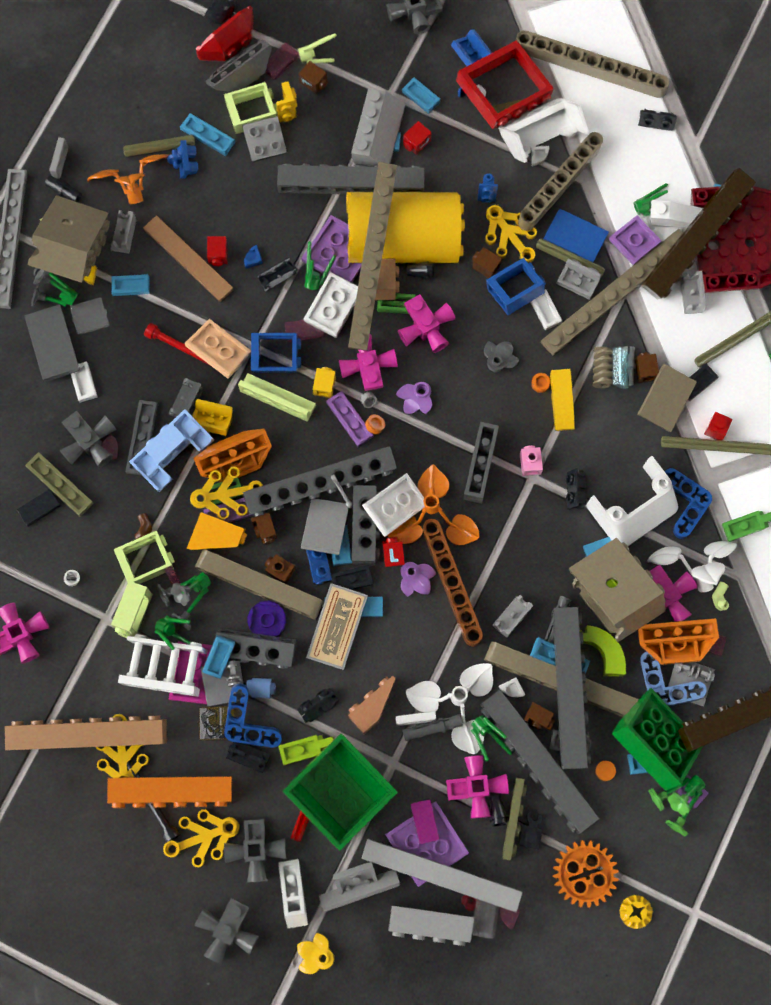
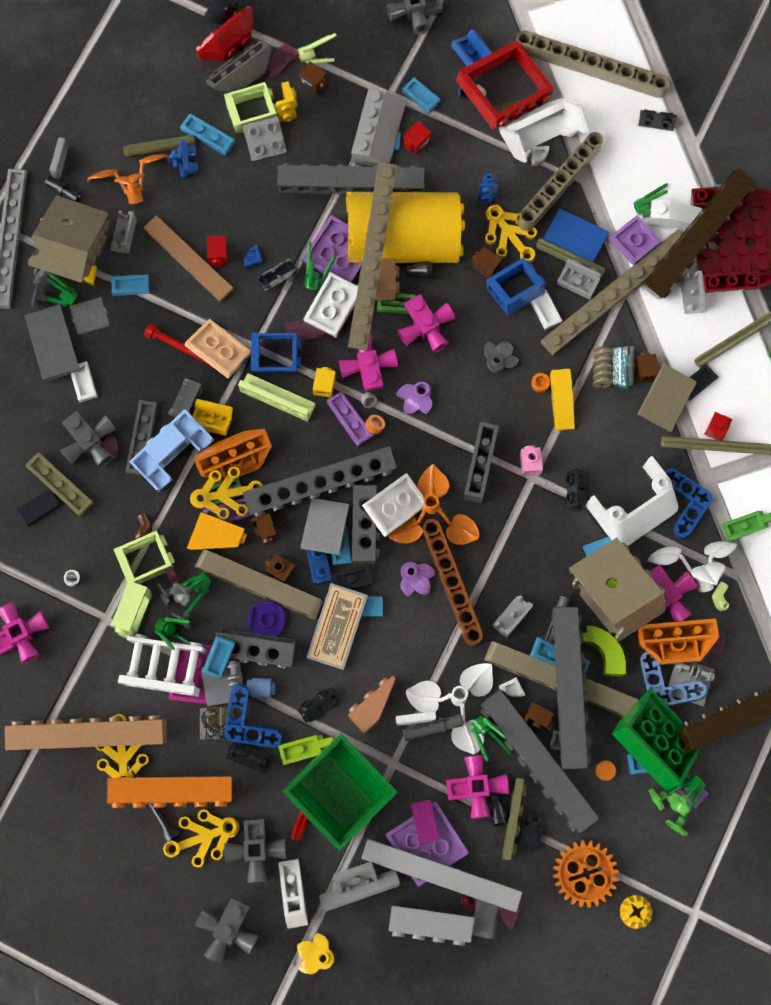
(349, 504): light grey hinge -> none
(393, 551): red brick -> none

